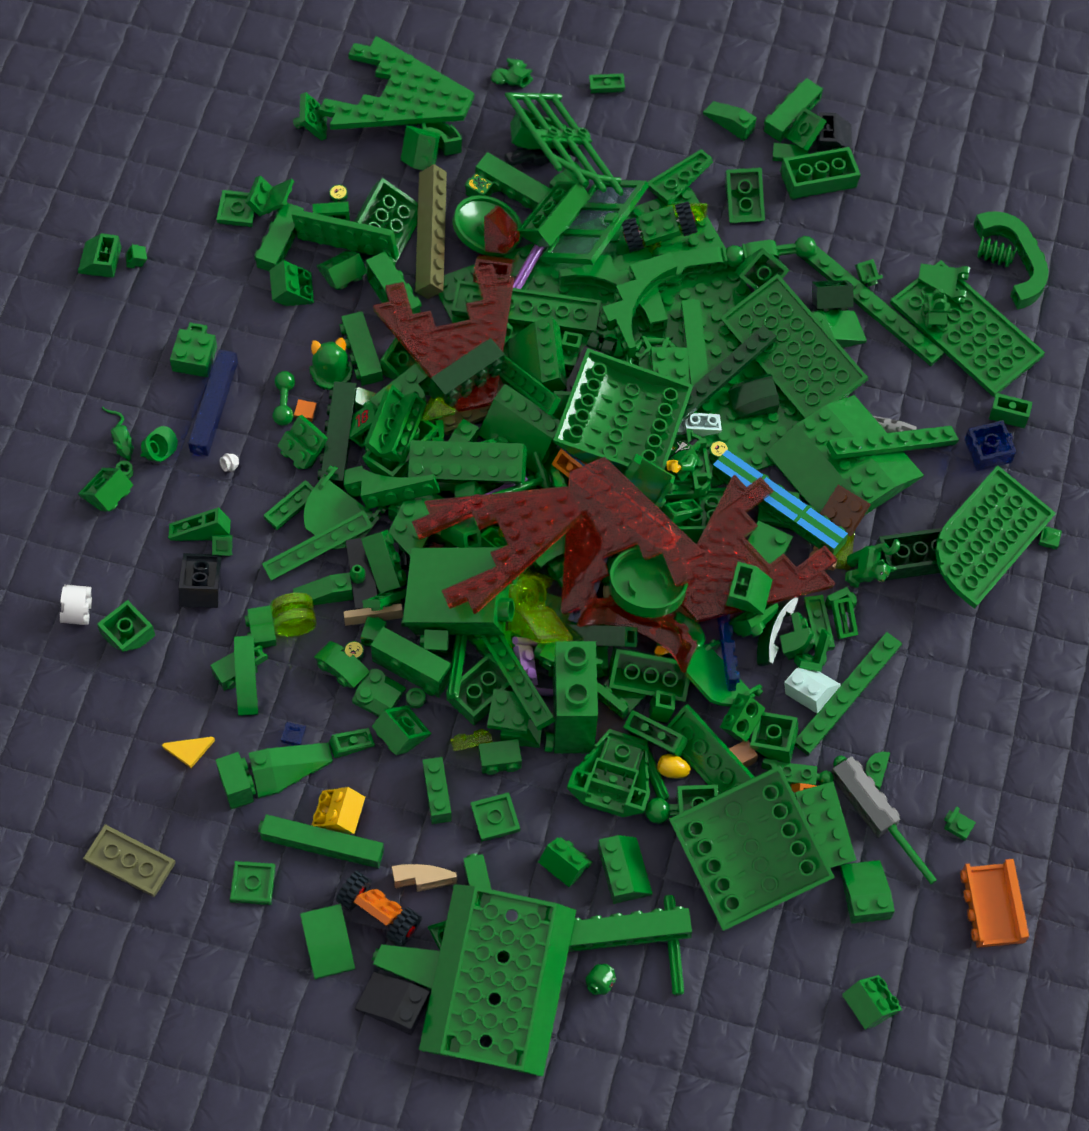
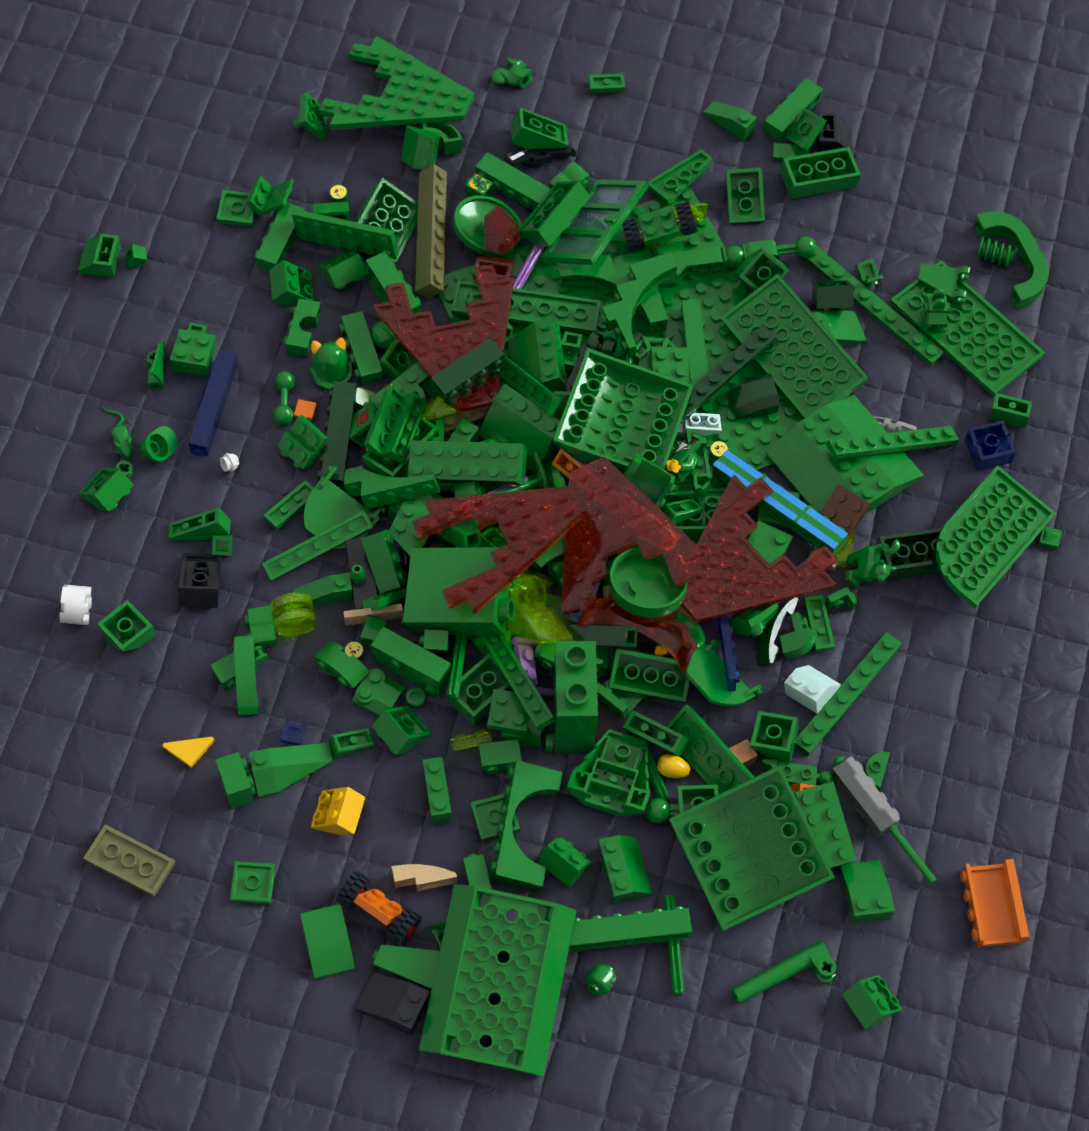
(156, 362): none -> green panel
(305, 314): none -> green arch
(321, 841): green brick -> none
(381, 335): none -> green hair
(510, 863): none -> green arch
(565, 136): green piece -> none
(662, 706): green brick -> none
(742, 717): green brick -> none
(749, 589): green slope -> none
(814, 956): none -> green axle
(815, 662): green bracket -> none
(851, 615): green tile -> none
(958, 824): green bracket -> none

